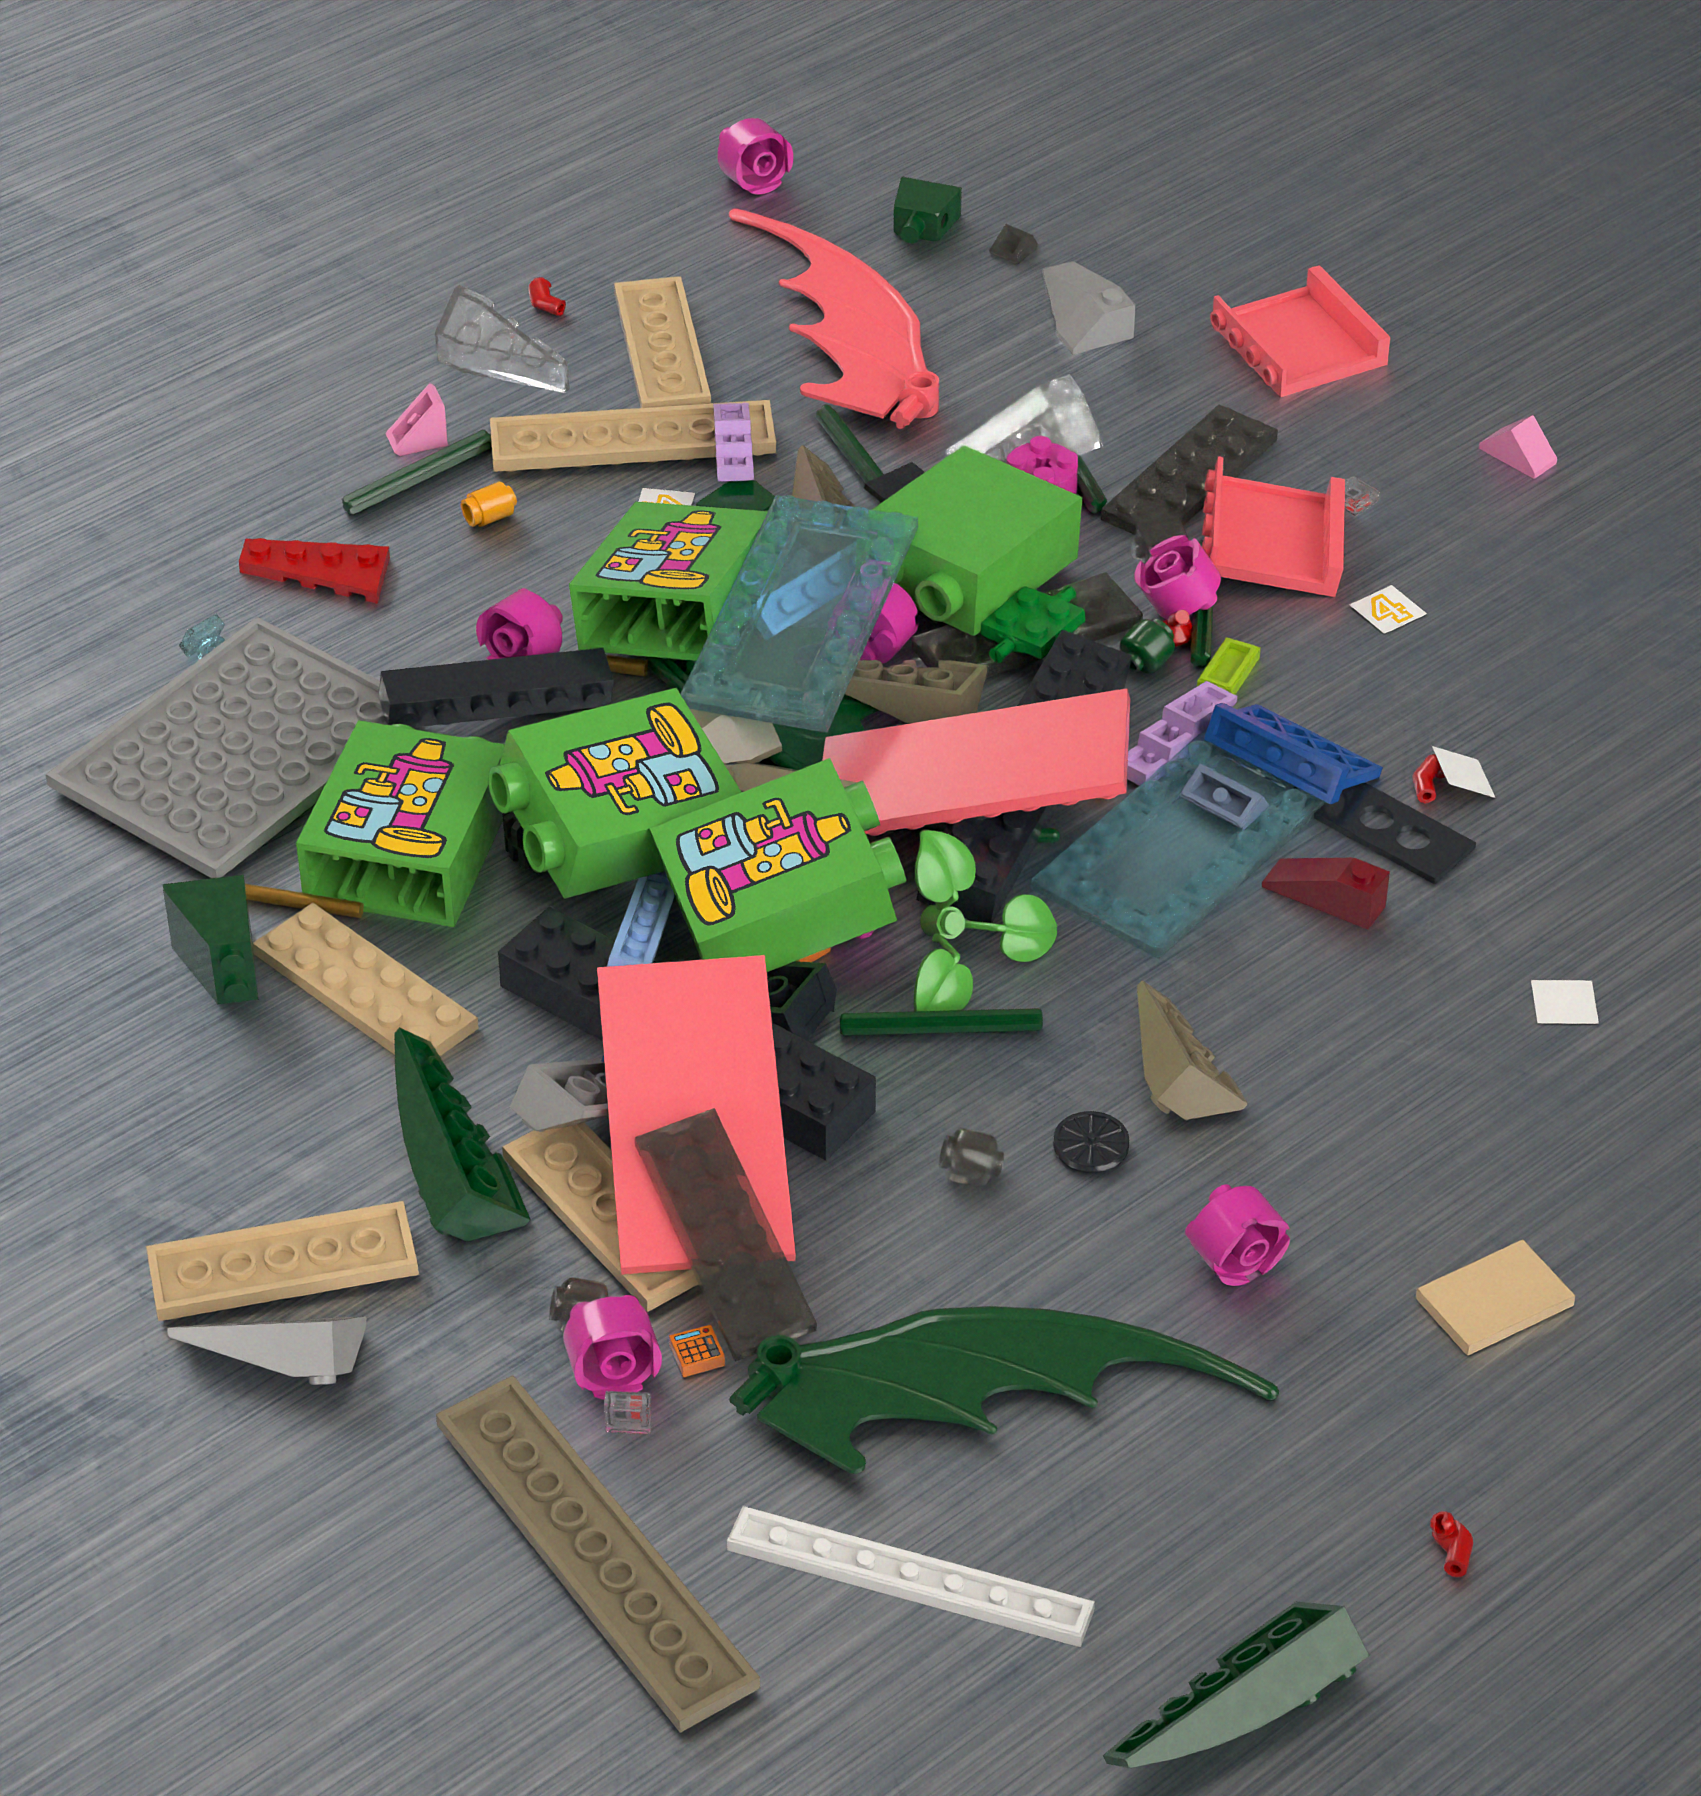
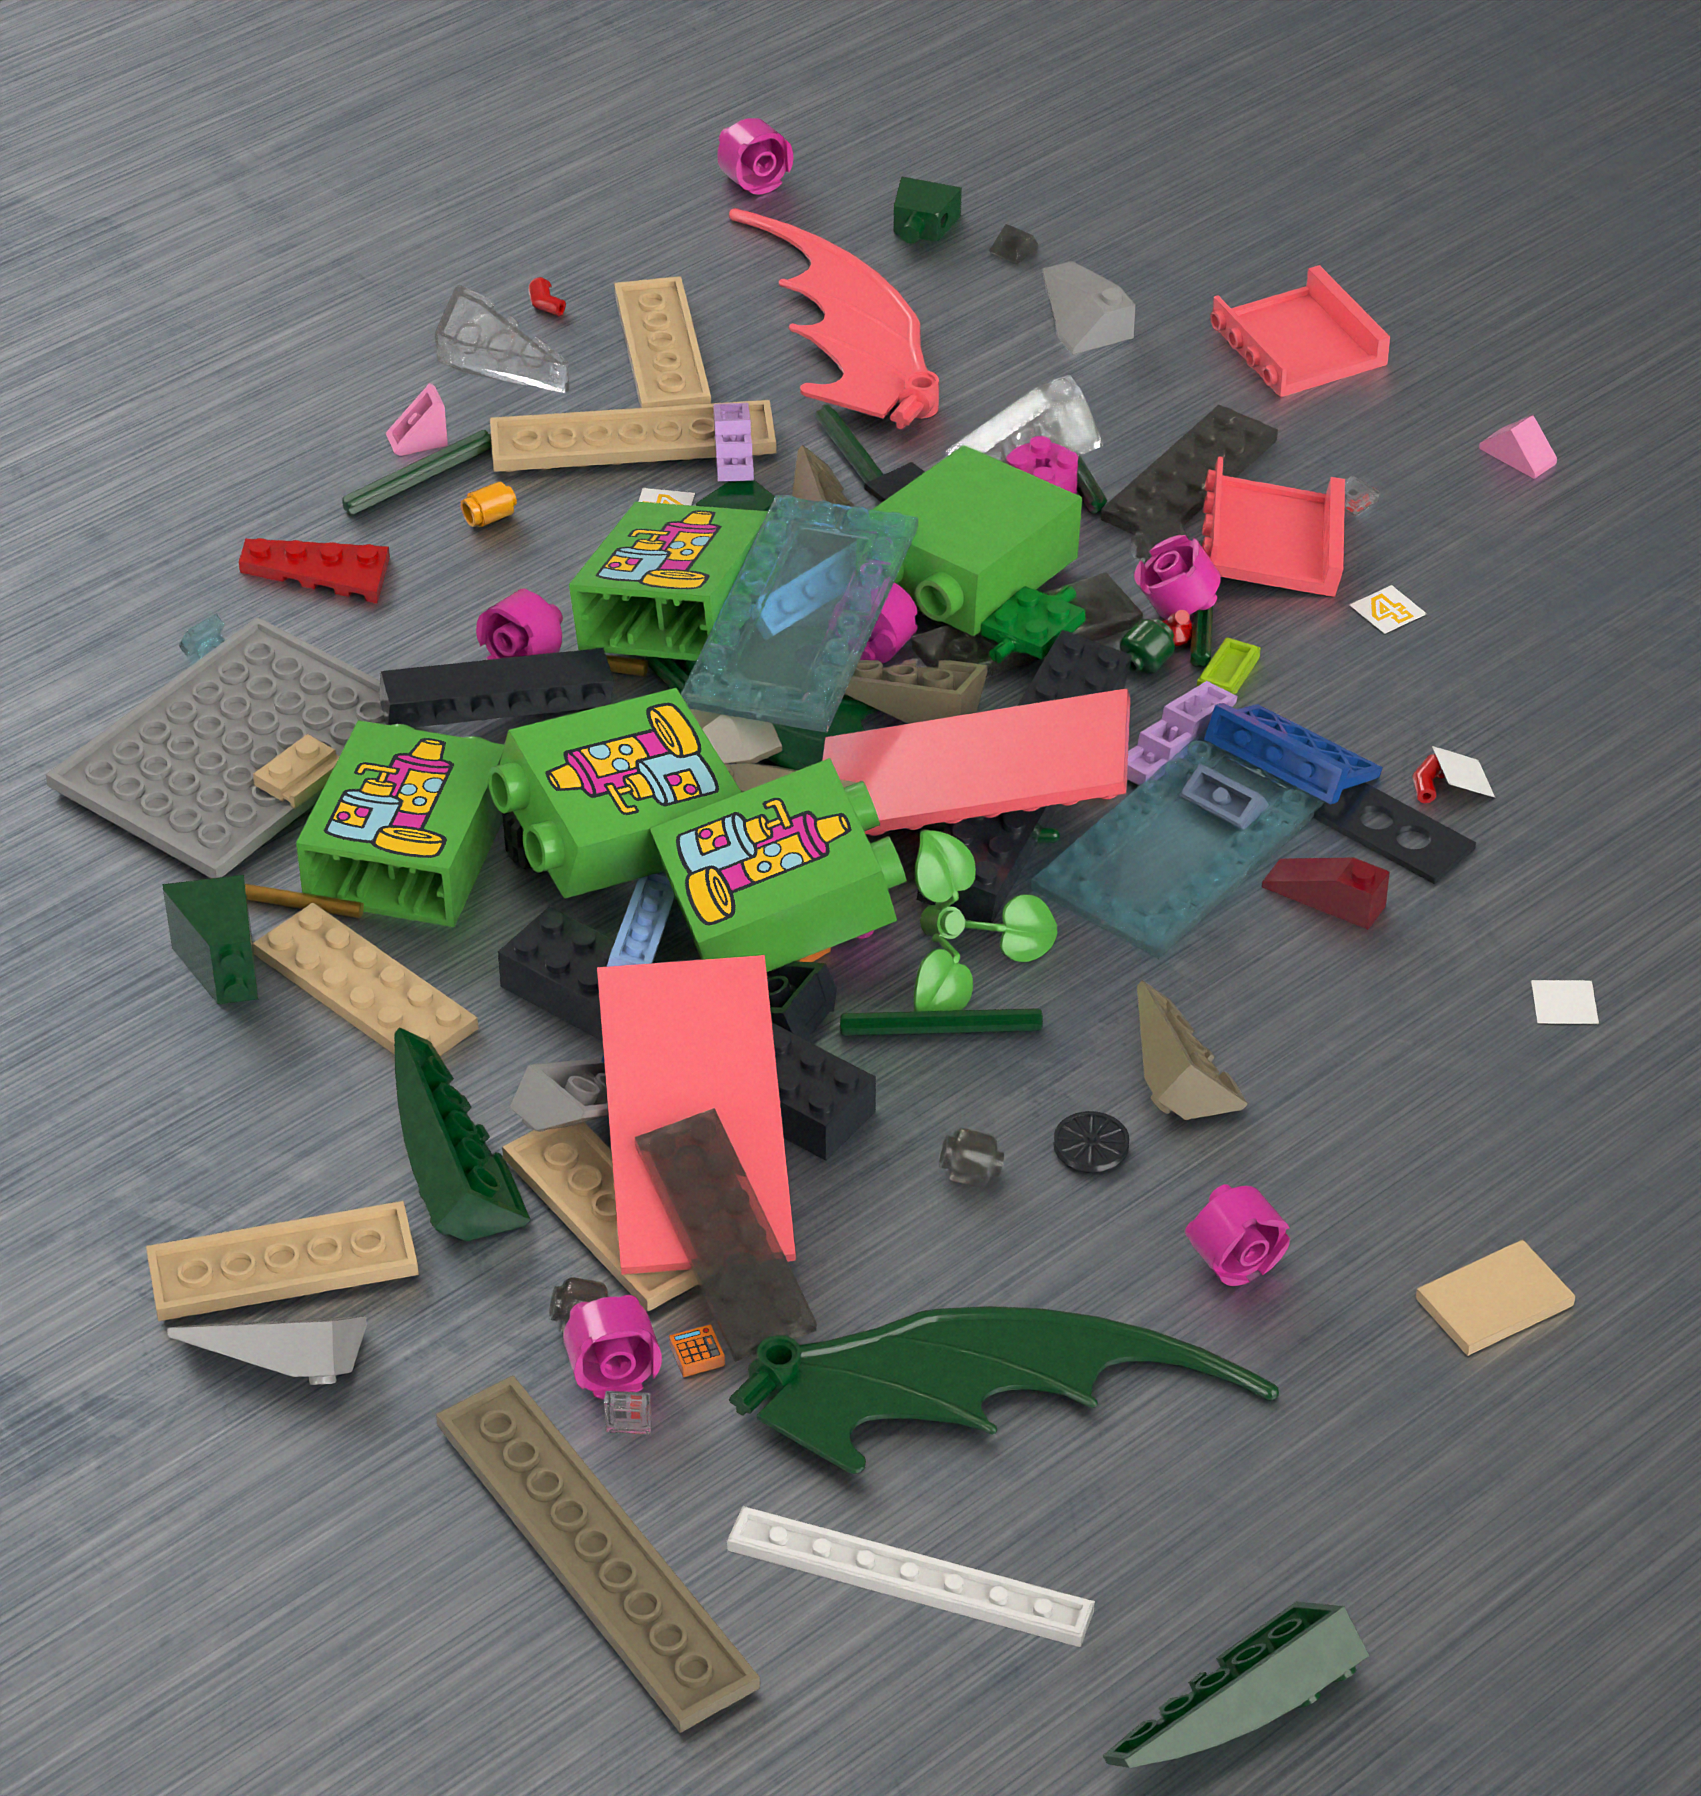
(297, 771): none -> tan plate
(1454, 1540): red arm -> none

